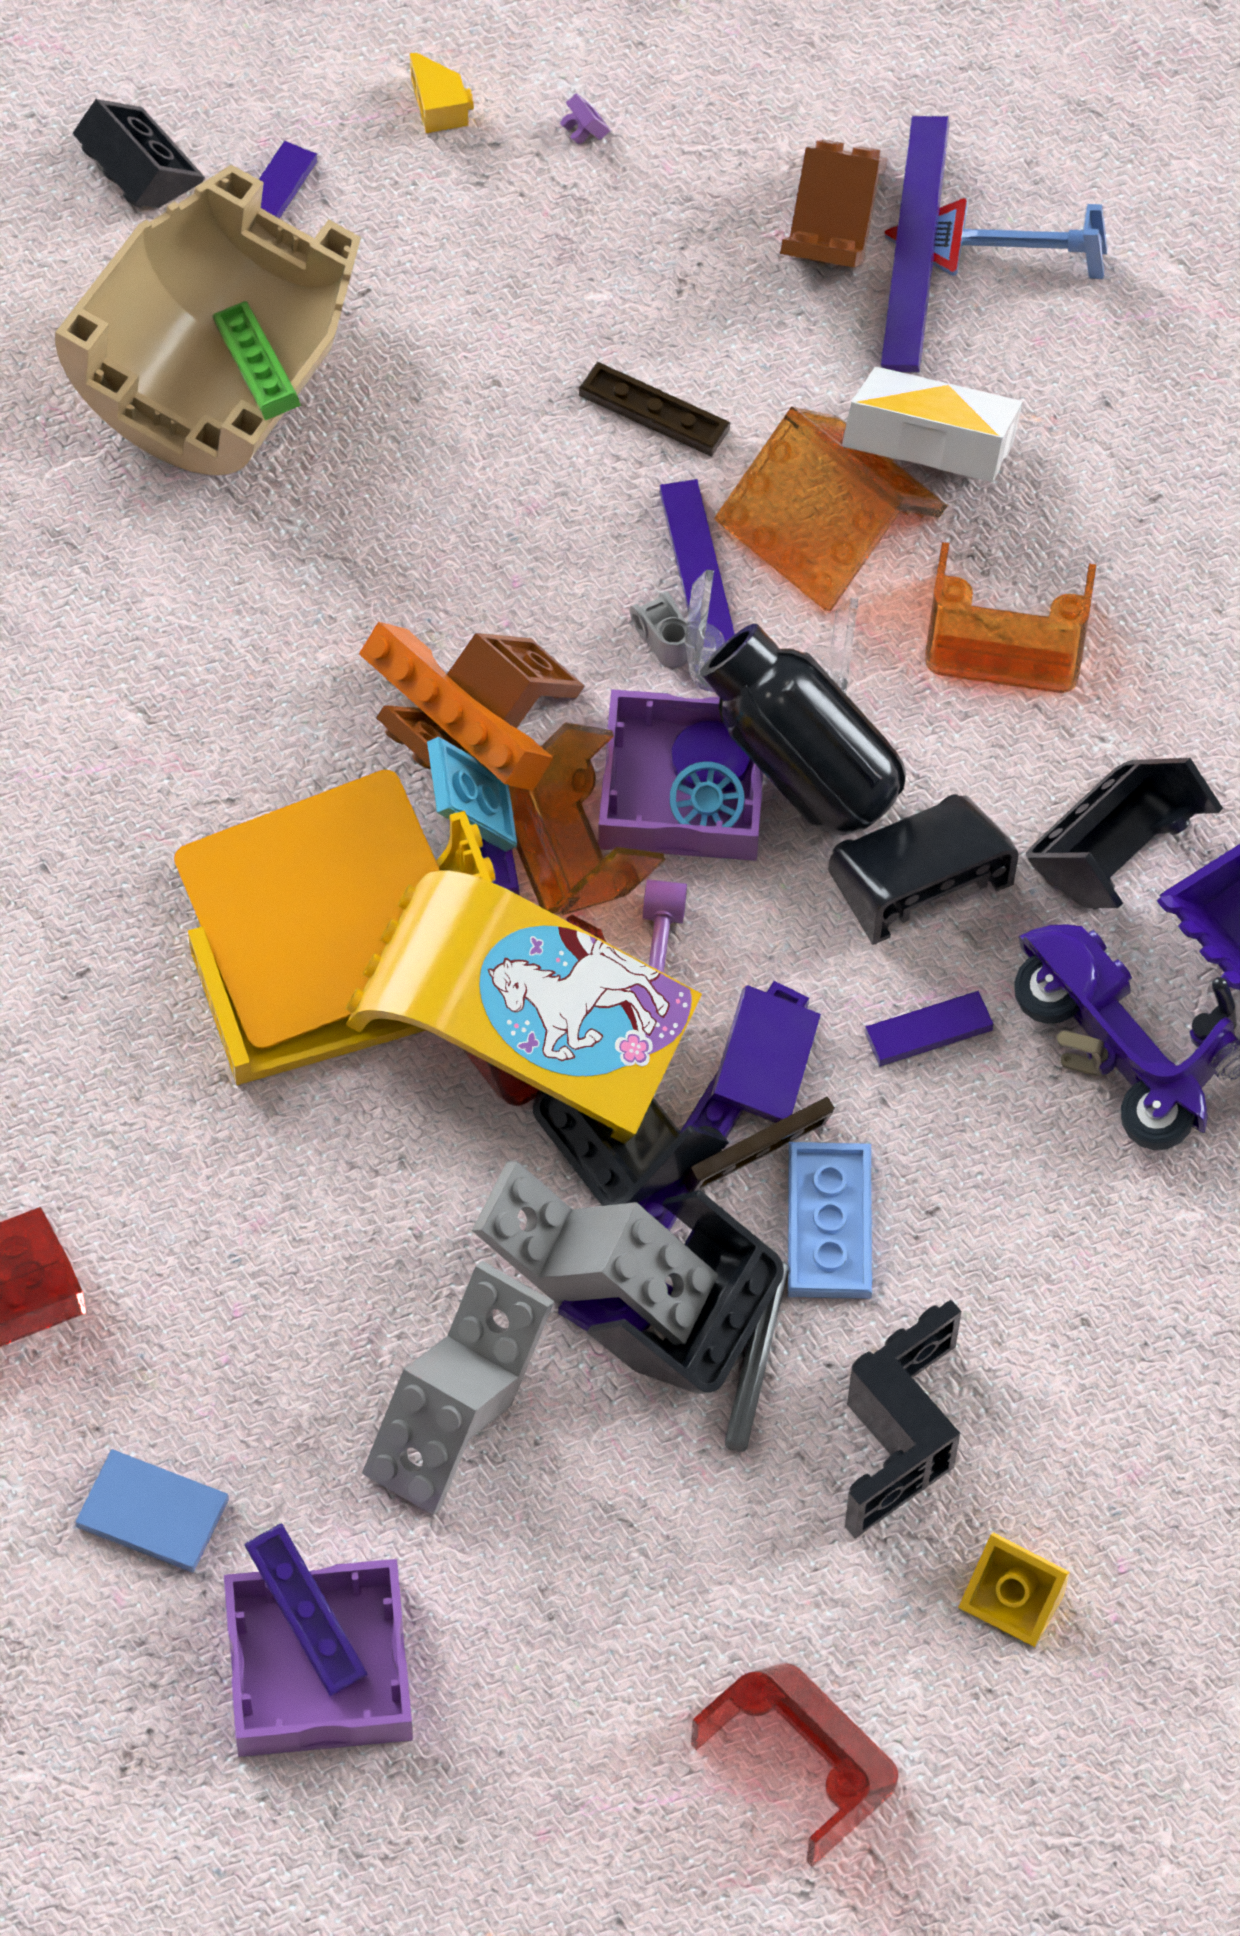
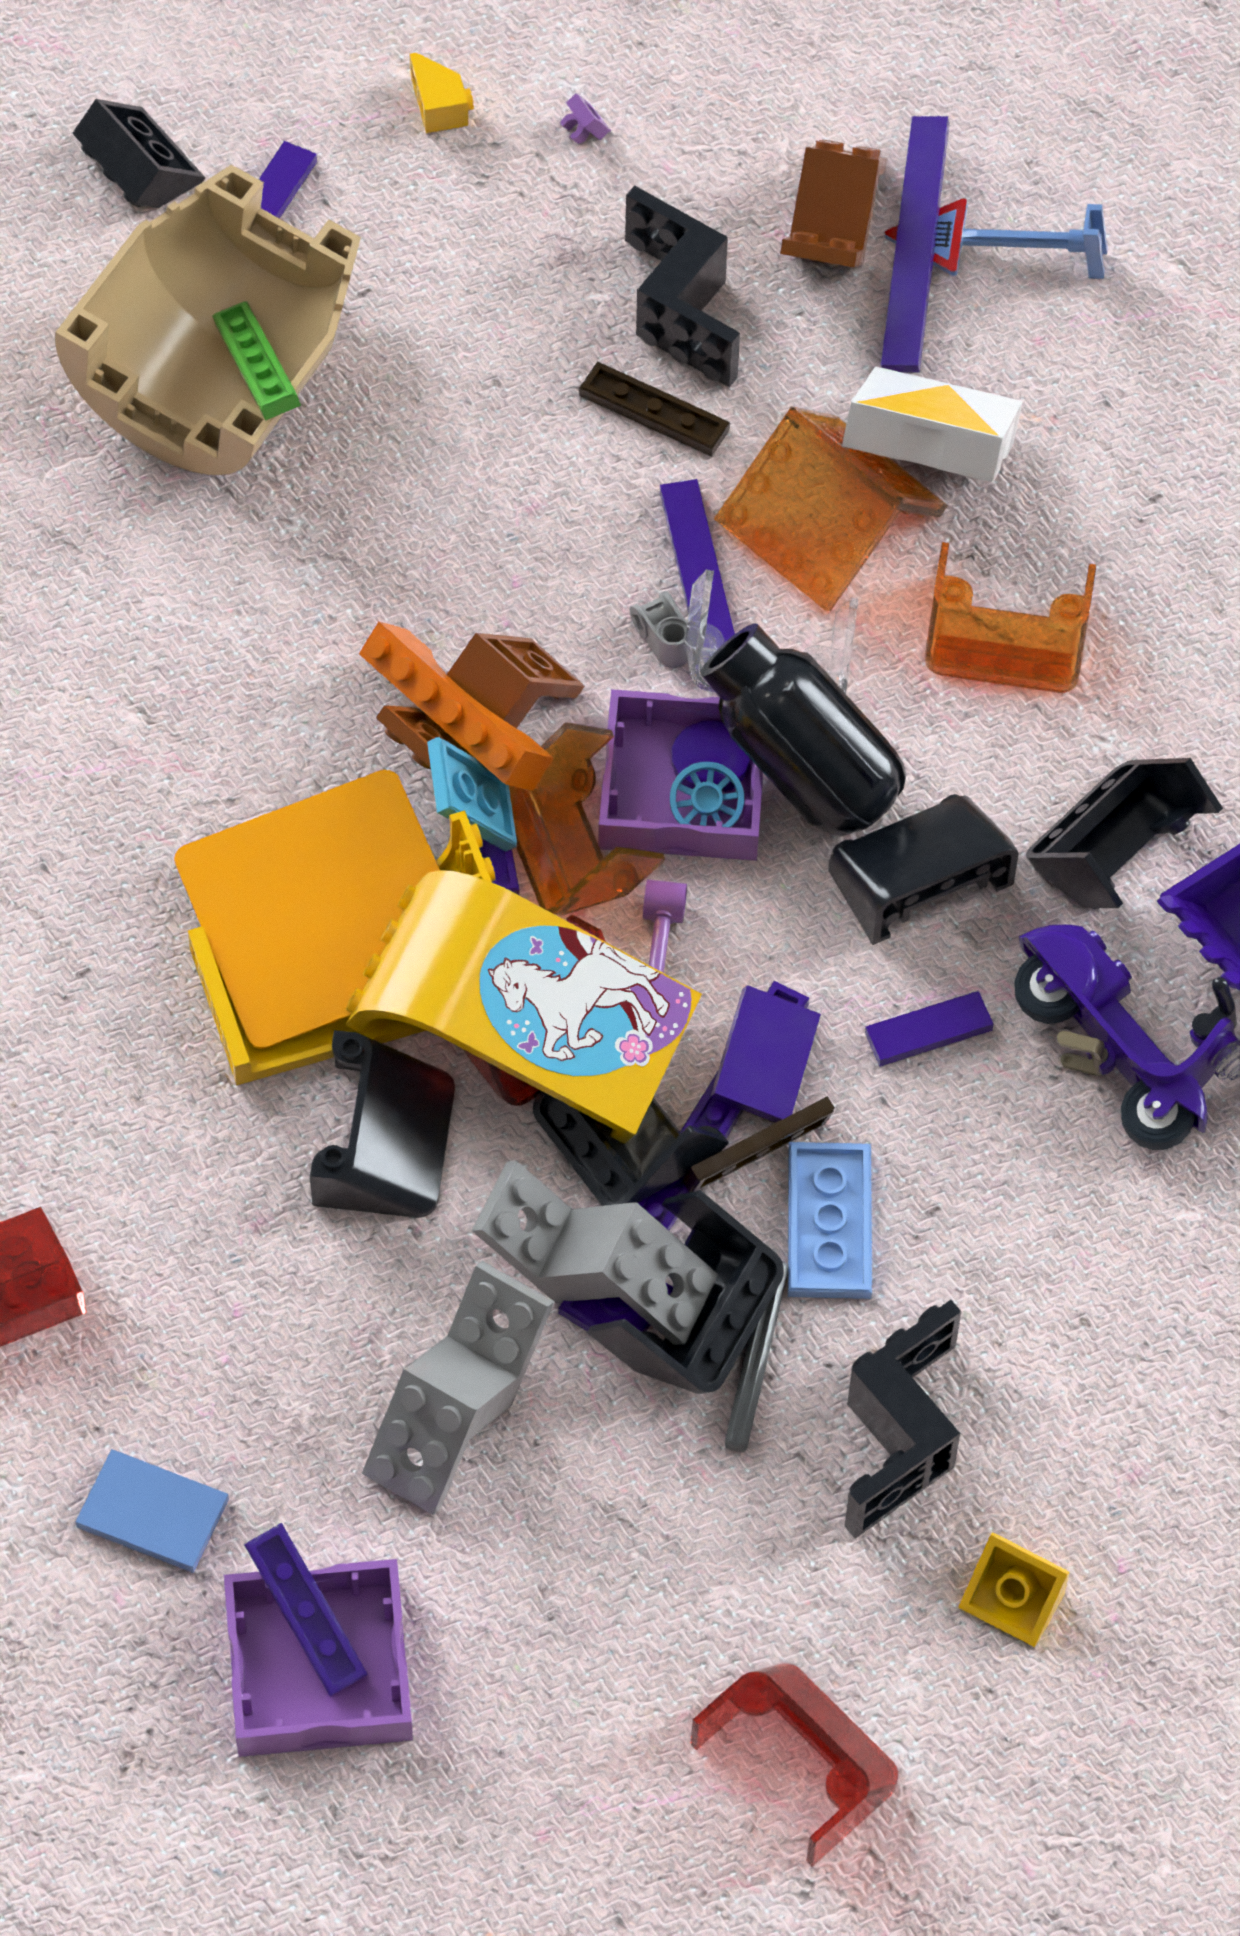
(394, 1136): none -> black windscreen
(681, 286): none -> black bracket

